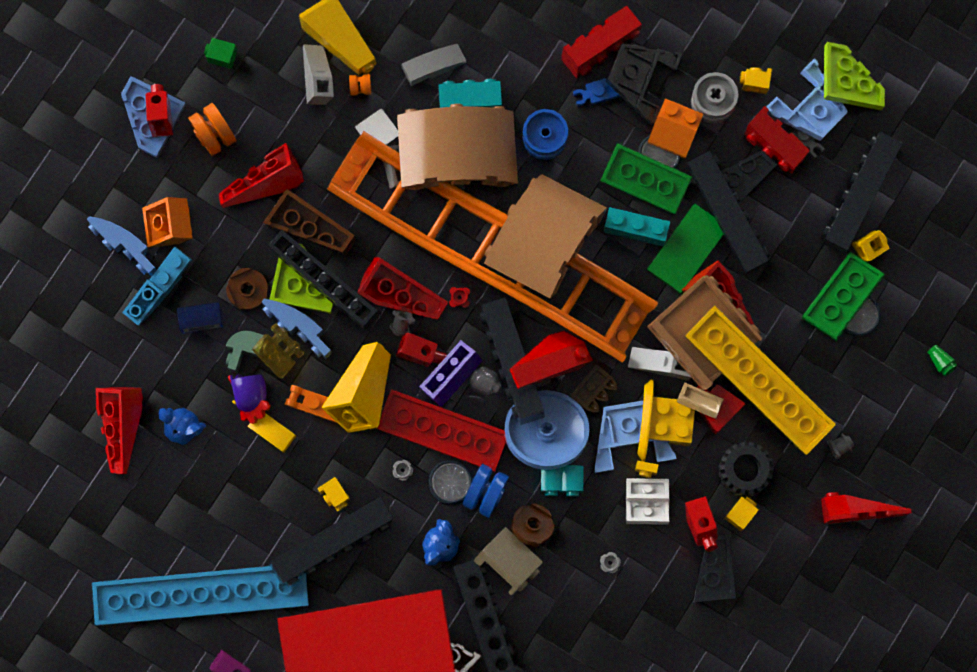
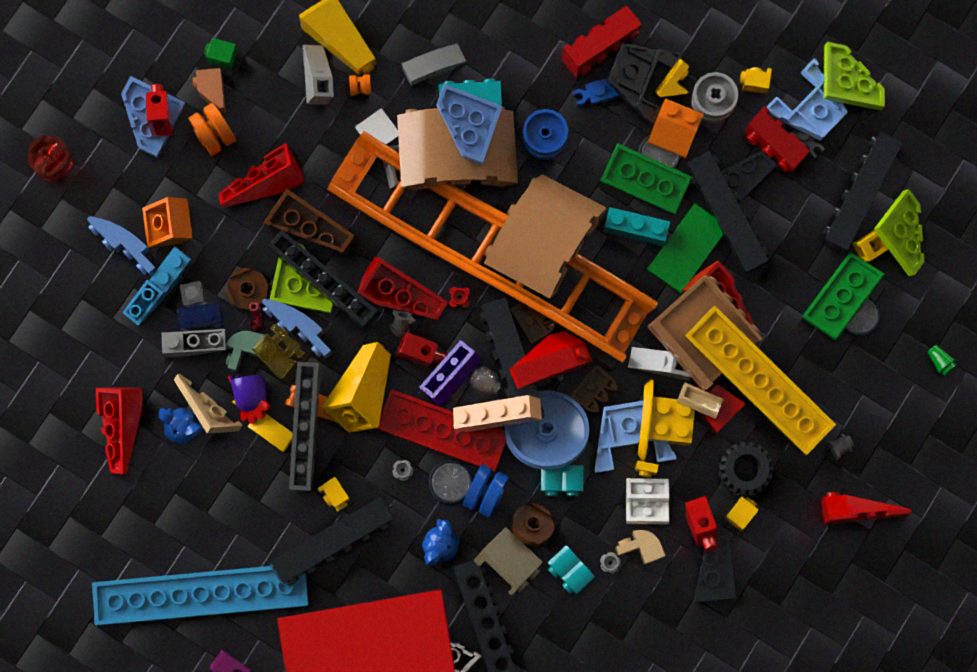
(50, 158): none -> clear red brick
(193, 294): none -> clear brick
(193, 342): none -> light grey slope
(207, 411): none -> tan wing
(210, 87): none -> nougat slope
(258, 316): none -> dark red arm
(305, 426): none -> dark grey brick
(469, 121): none -> medium blue plate
(497, 413): none -> light nougat brick
(531, 322): none -> dark brown plate
(570, 570): none -> teal brick
(646, 543): none -> tan brick
(669, 85): none -> yellow slope
(902, 232): none -> lime plate

